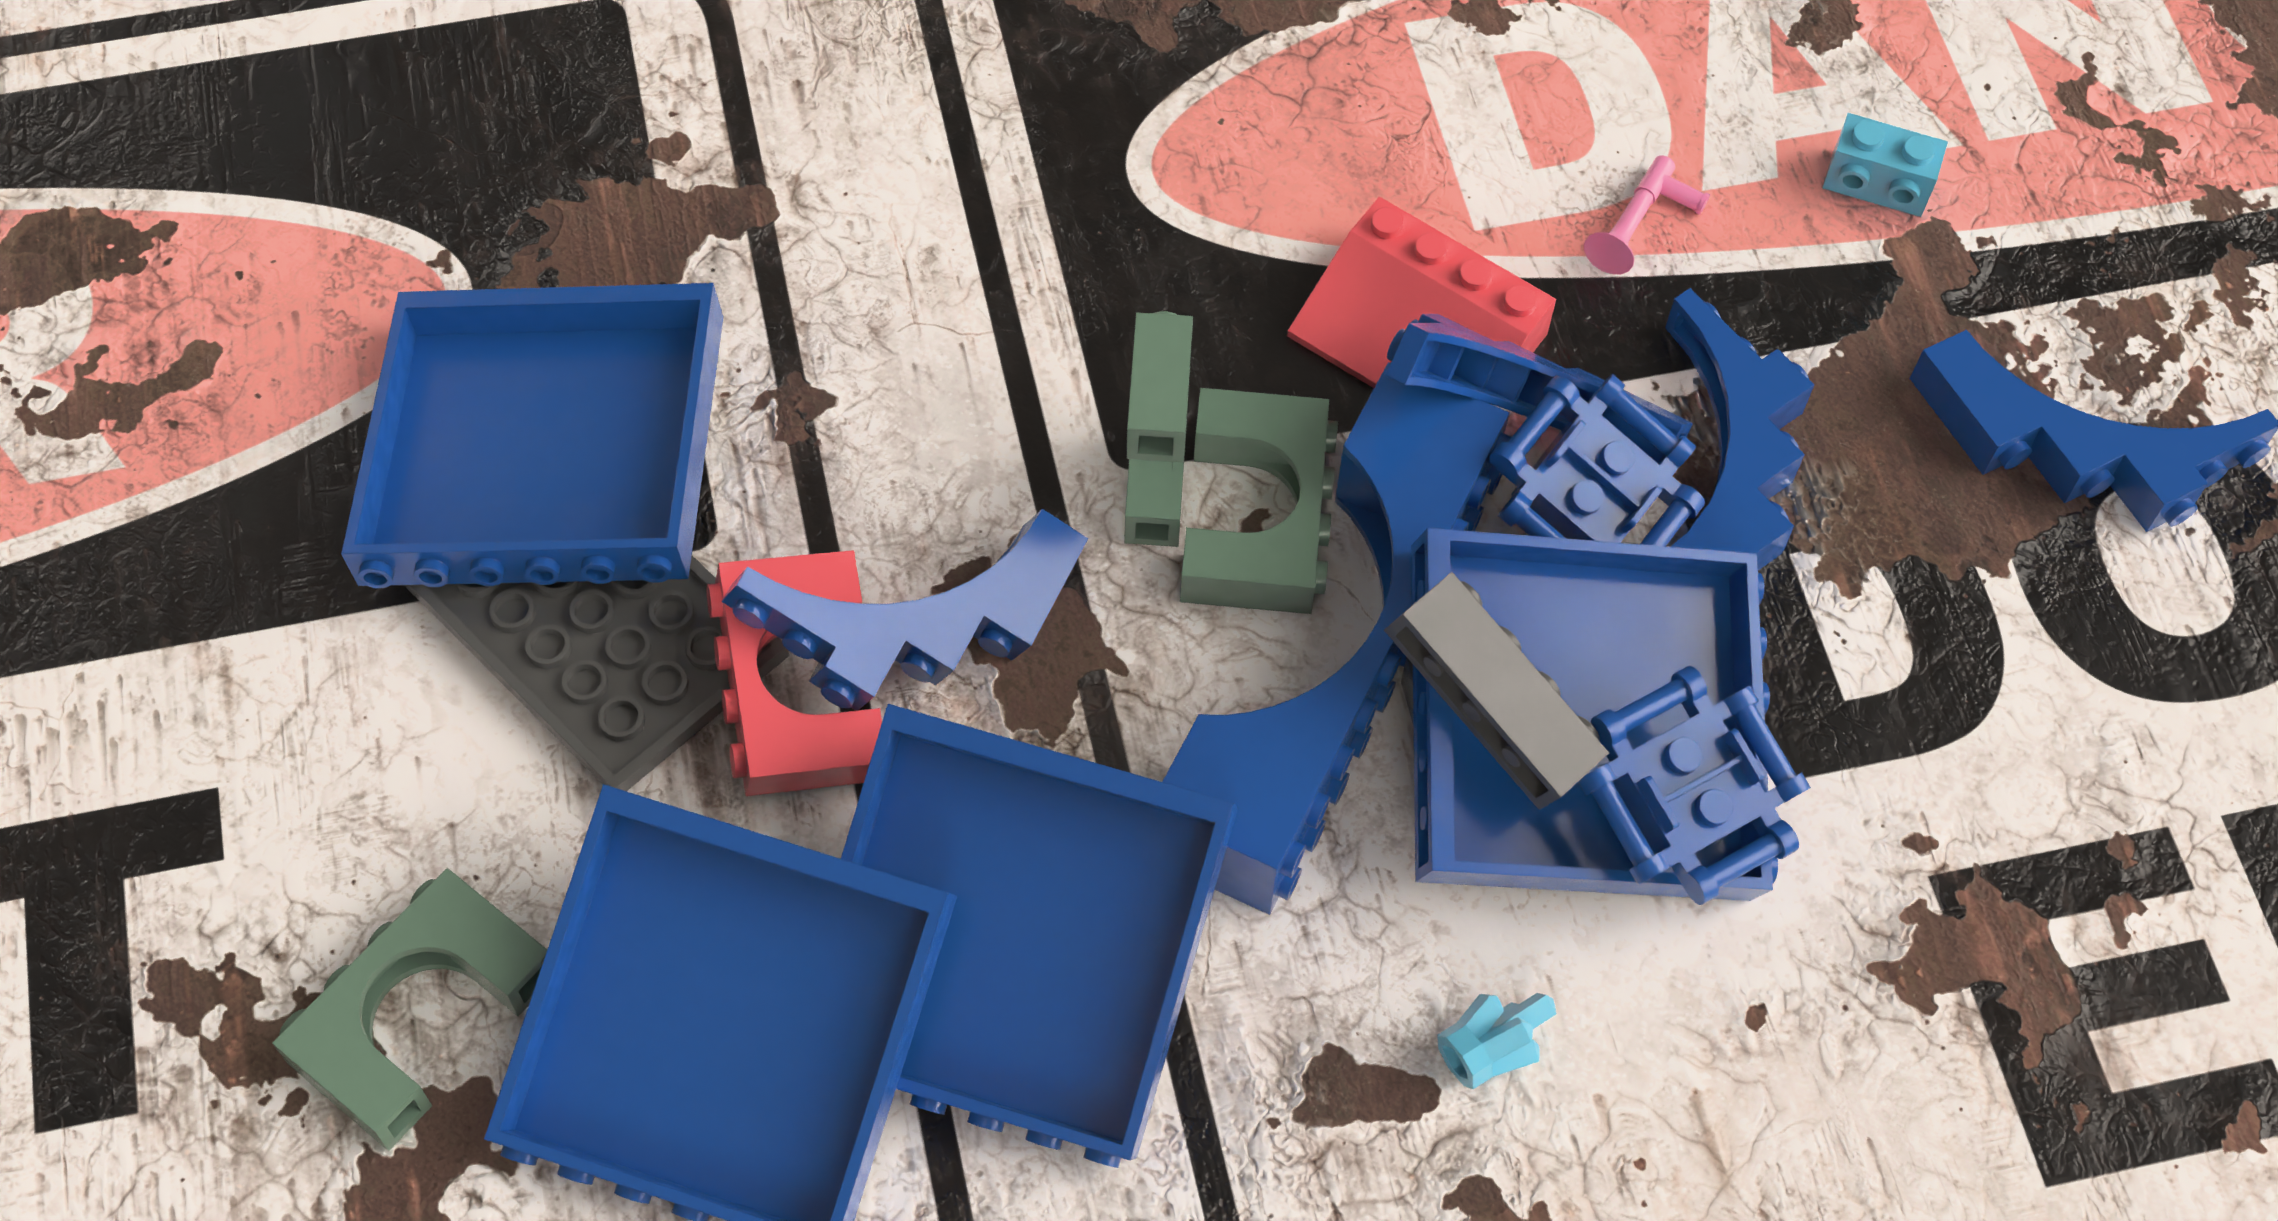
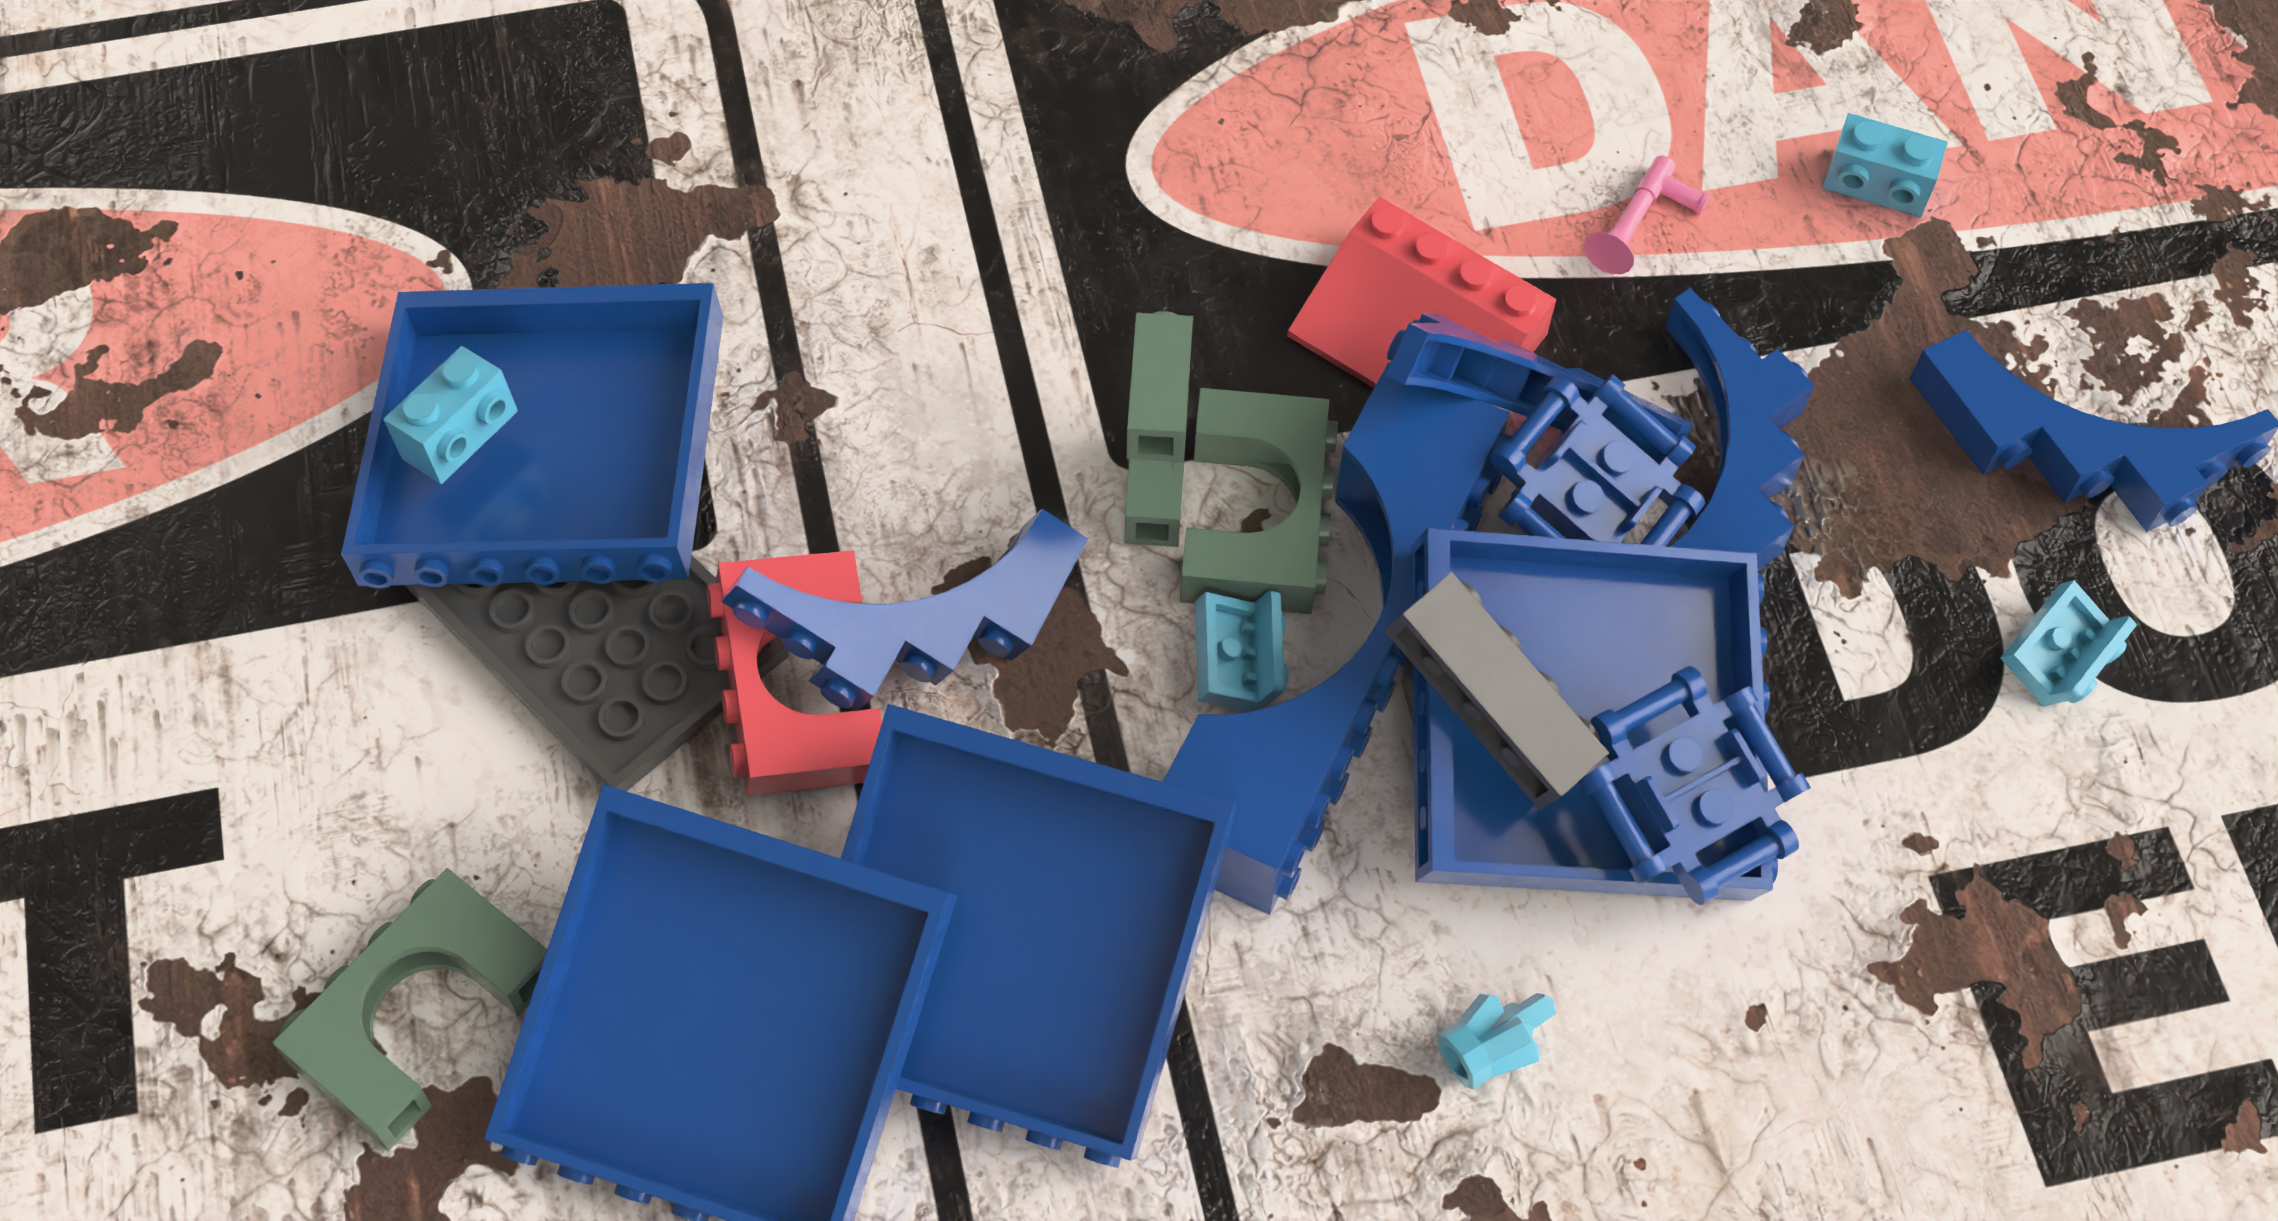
(451, 414): none -> medium azure brick
(1240, 651): none -> medium azure bracket
(2066, 646): none -> medium azure bracket

